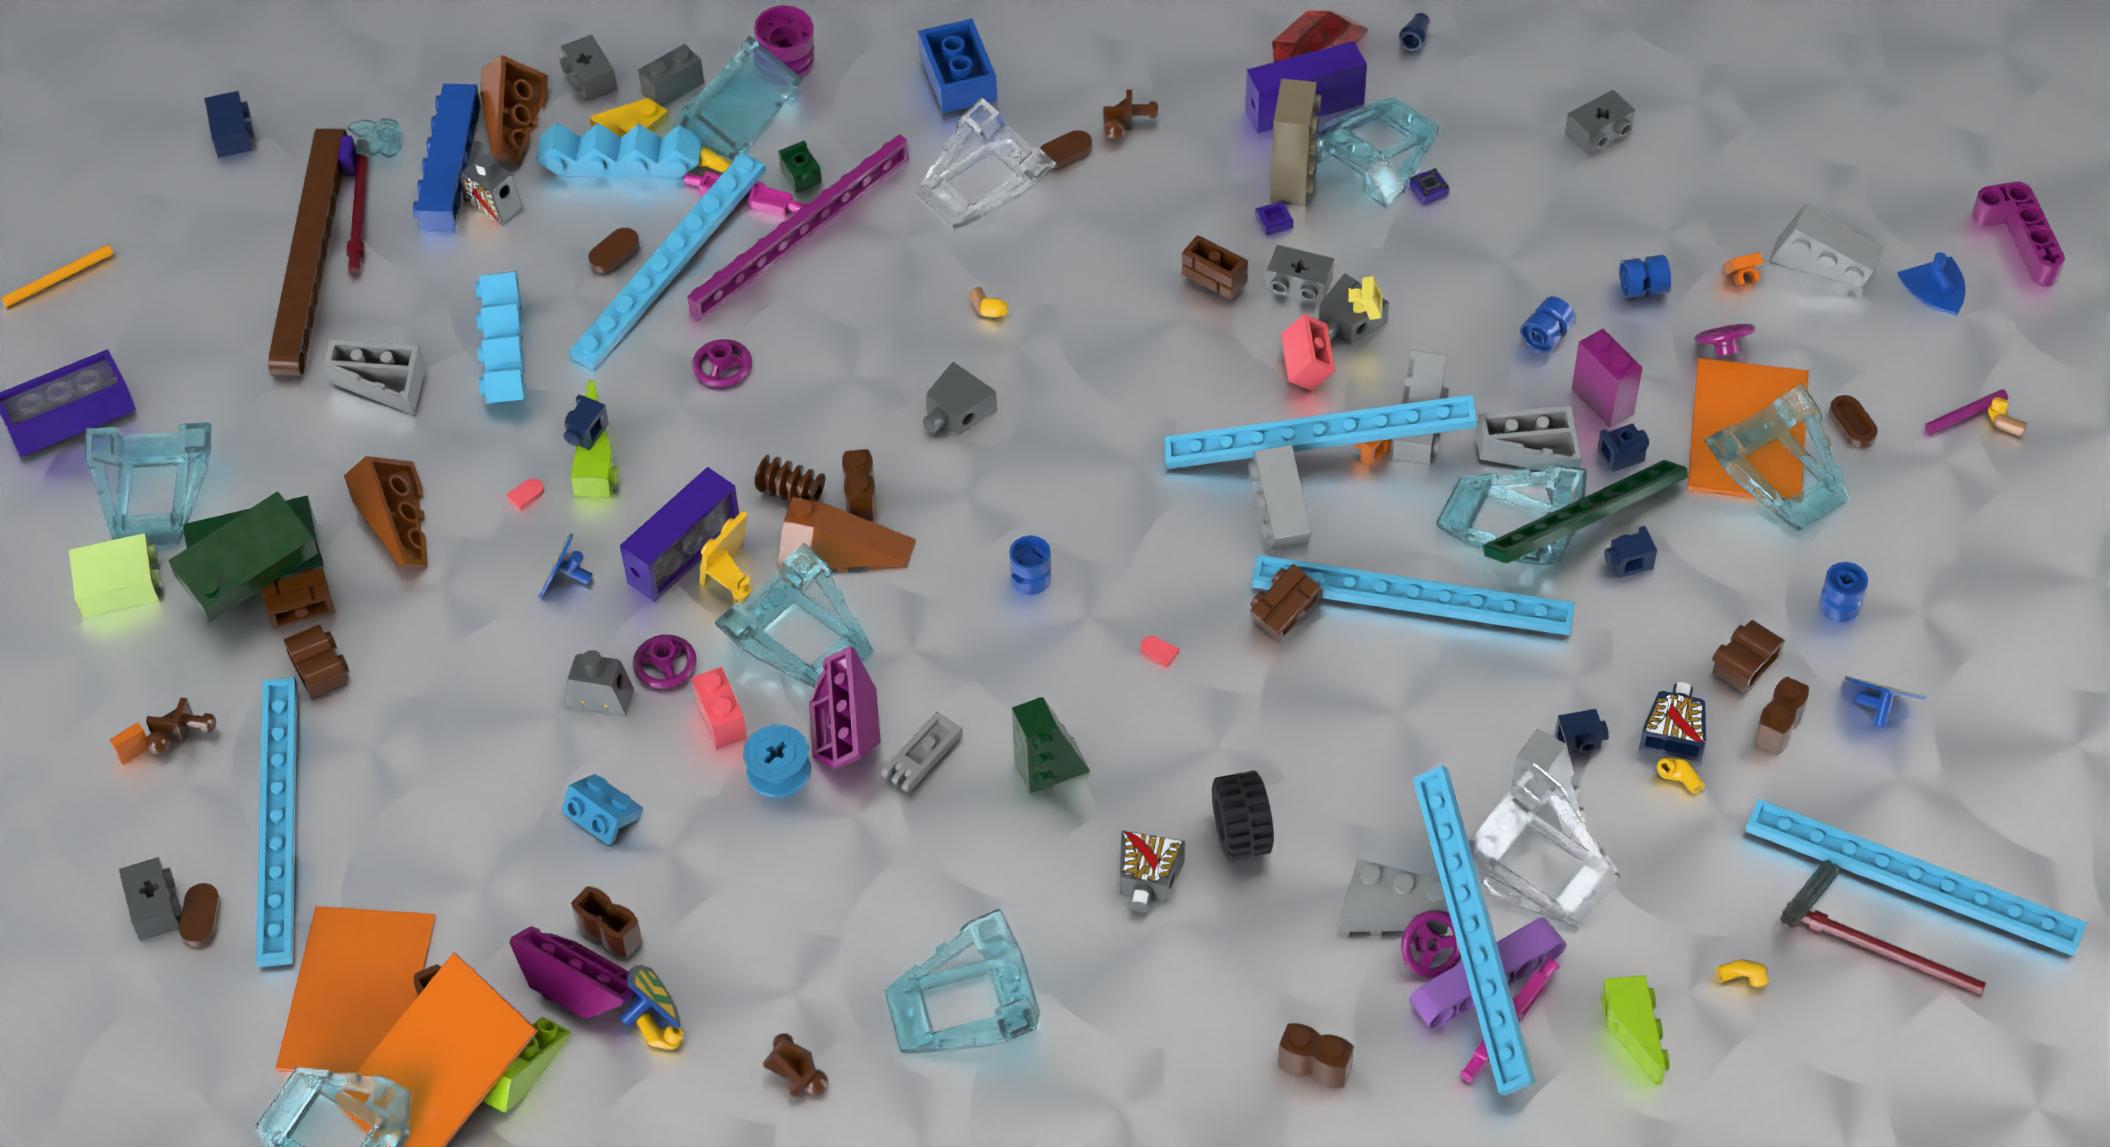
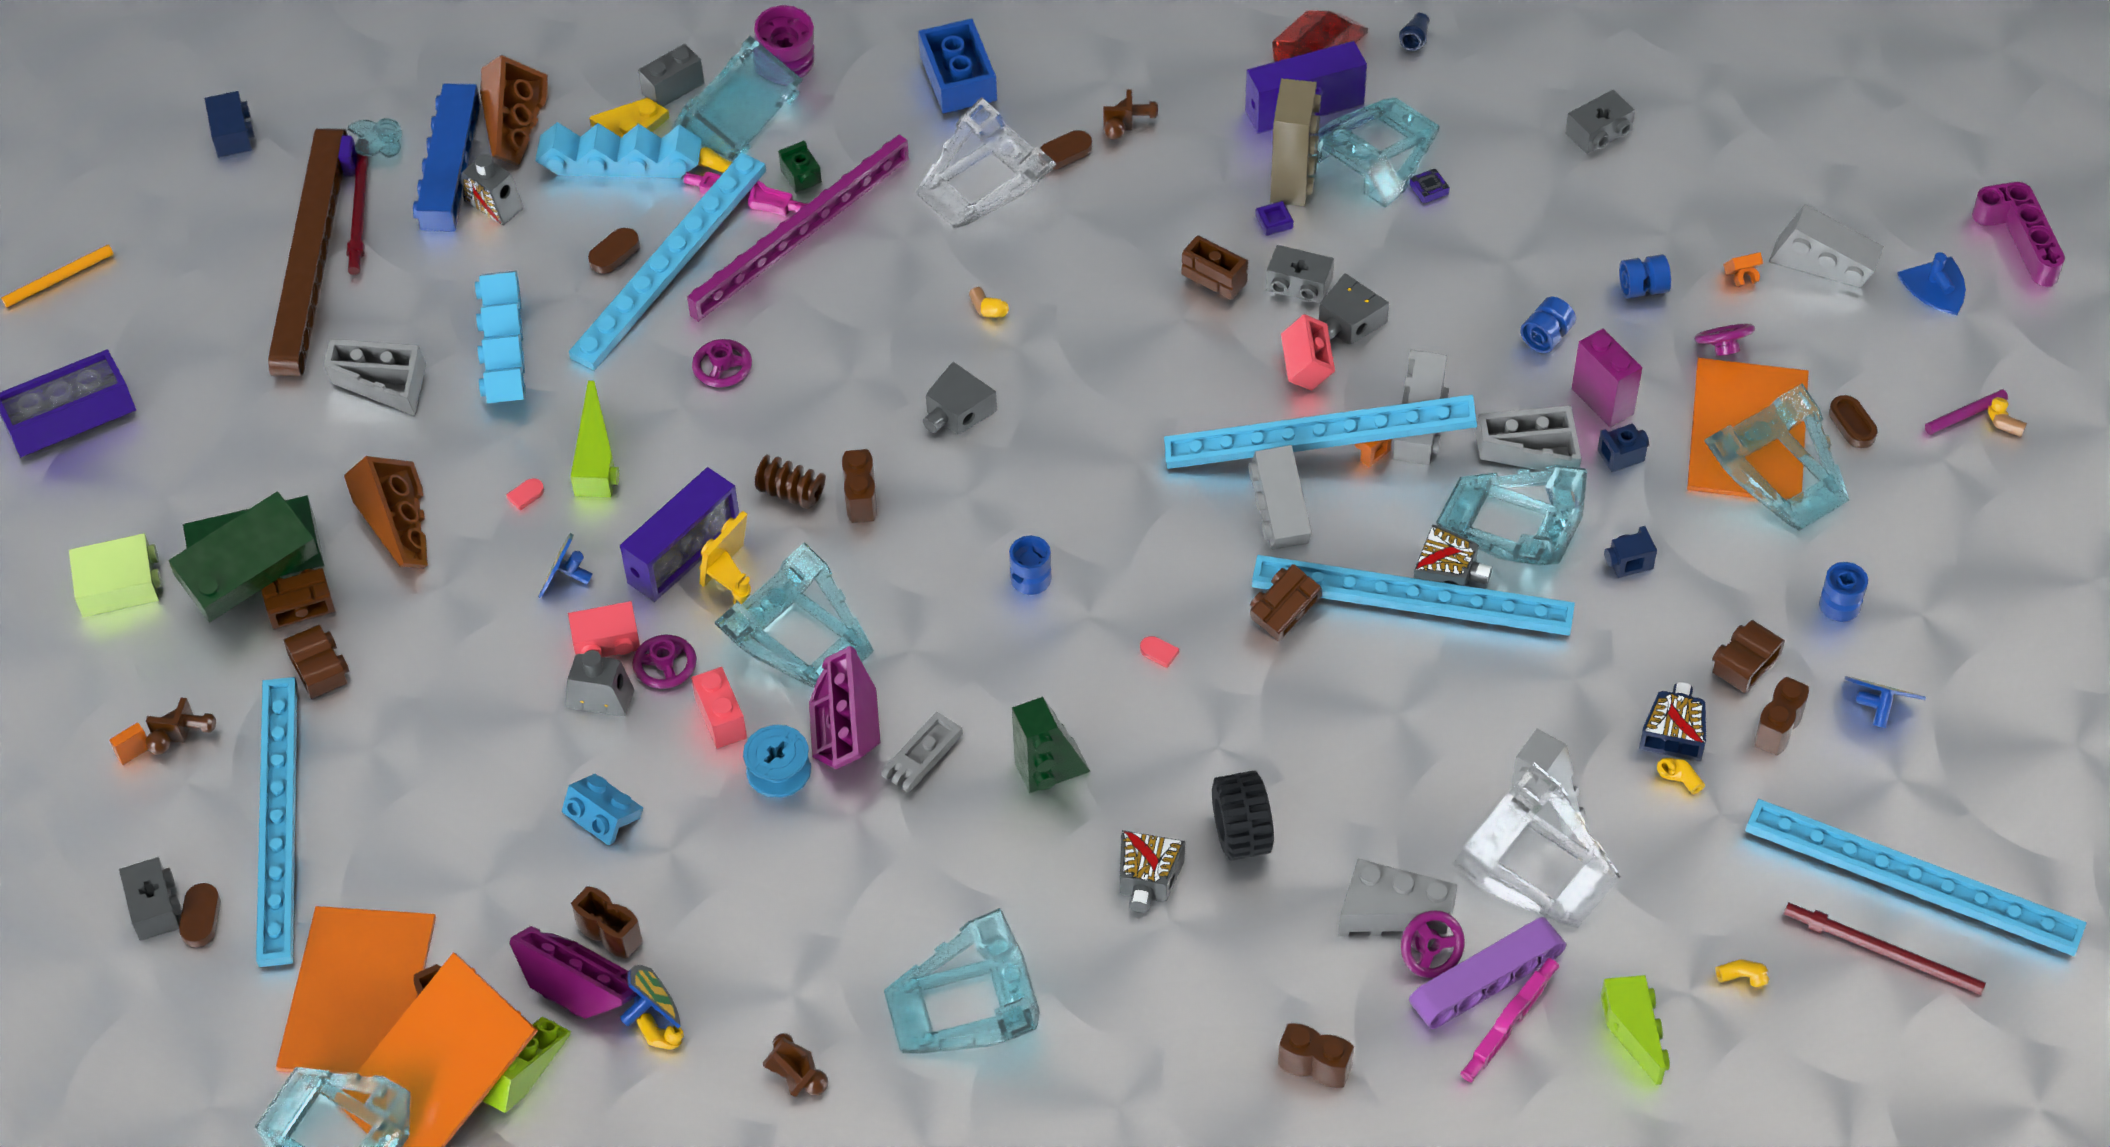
(149, 450): clear light blue windscreen -> none
(585, 422): dark blue brick -> none
(588, 68): dark grey brick -> none
(605, 629): none -> coral brick
(842, 538): dark orange wedge -> none
(1367, 298): light yellow tile -> none
(1450, 559): none -> torso
(1474, 931): medium azure plate -> none
(1581, 731): dark blue brick -> none
(1584, 511): dark green tile -> none
(1809, 893): clear smoke axle -> none

